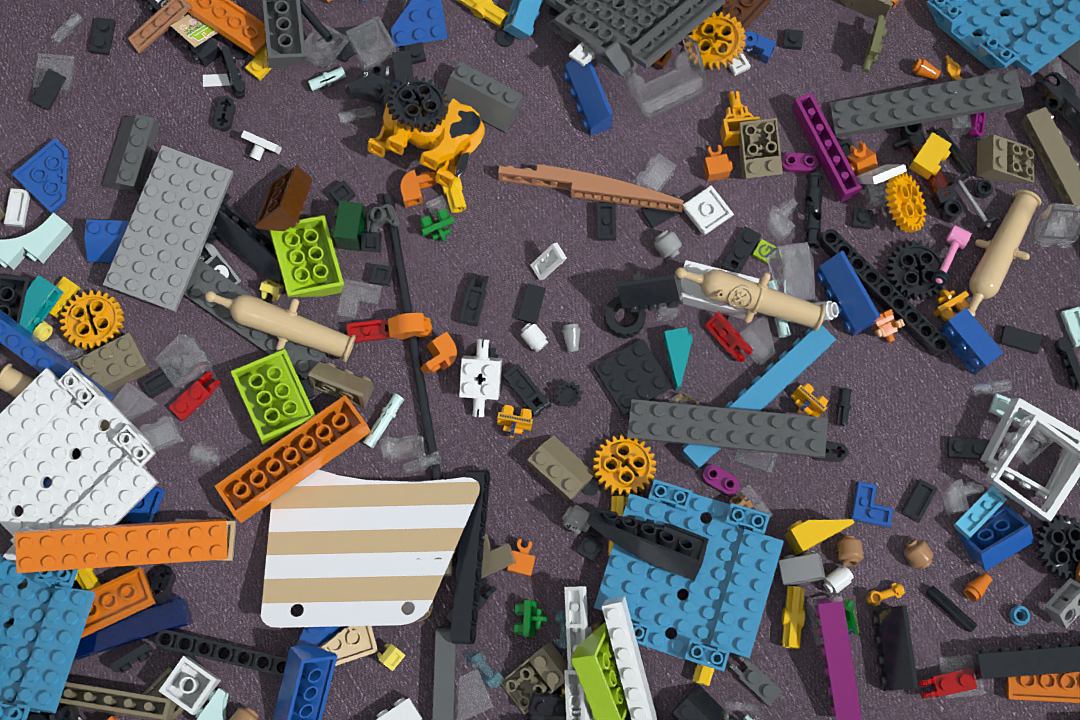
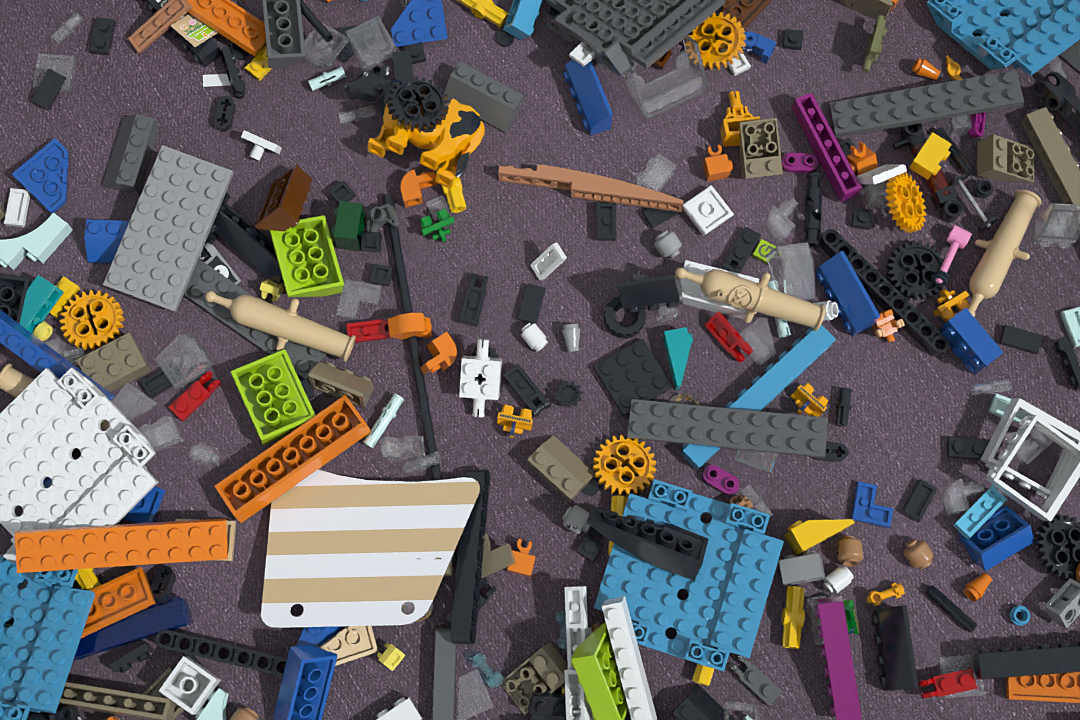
(531, 621): green hips -> none

